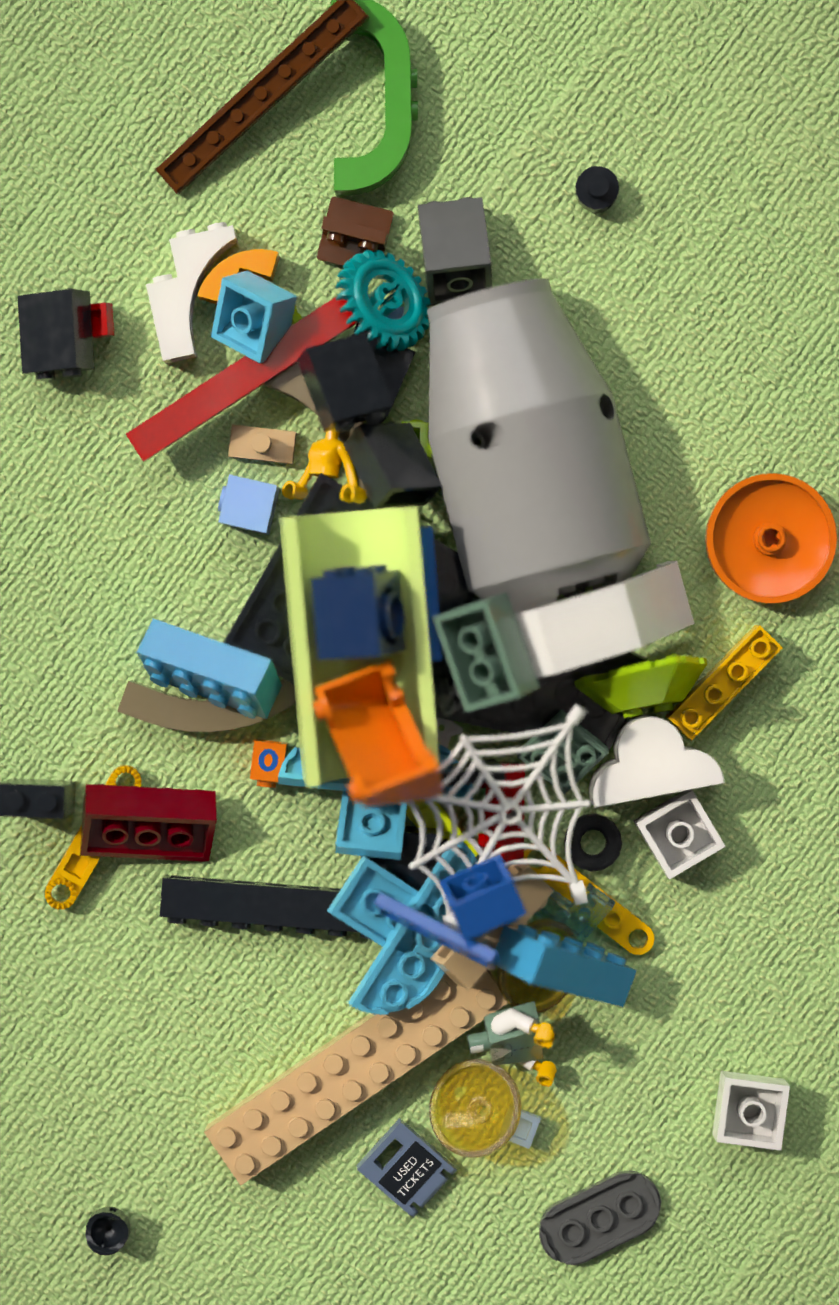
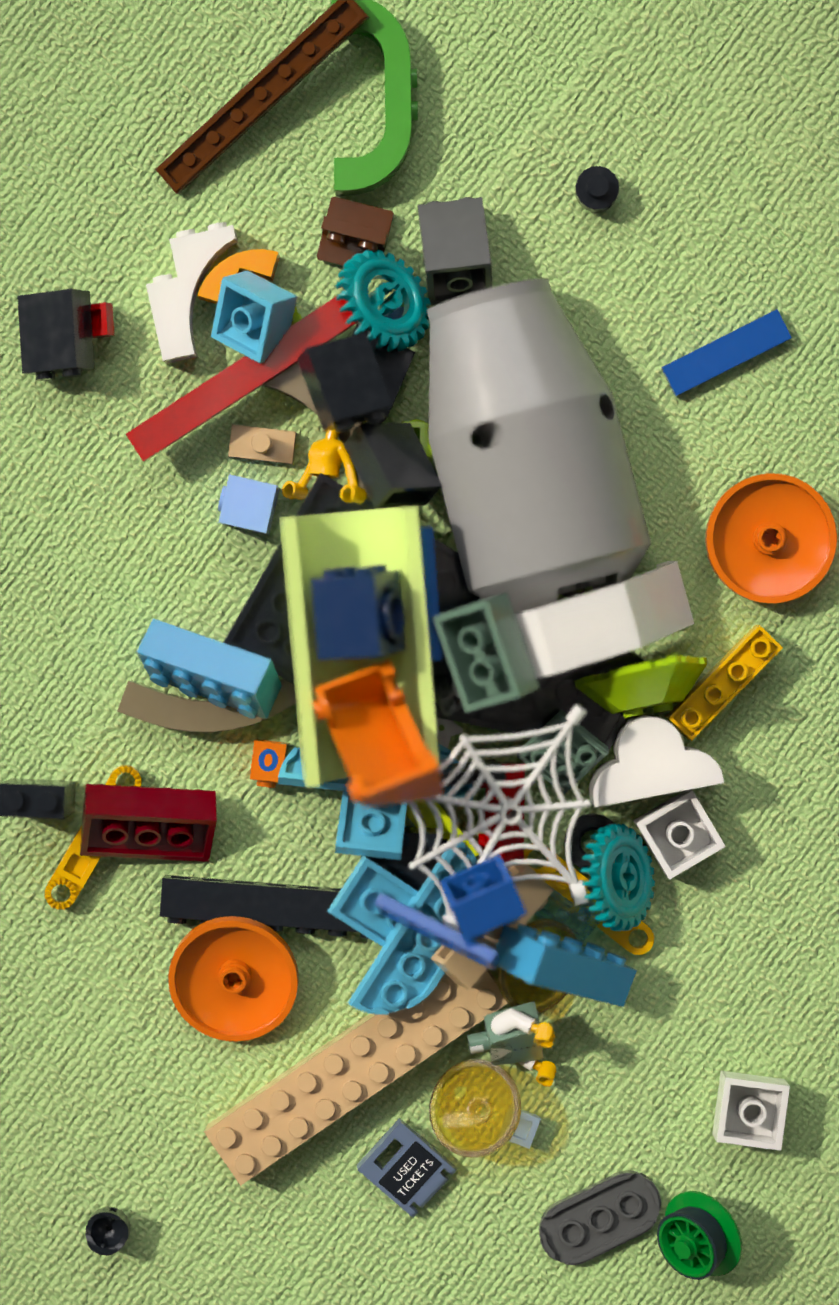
(233, 978): none -> orange dish
(614, 880): none -> teal gear
(699, 1236): none -> green piece
(726, 352): none -> blue tile

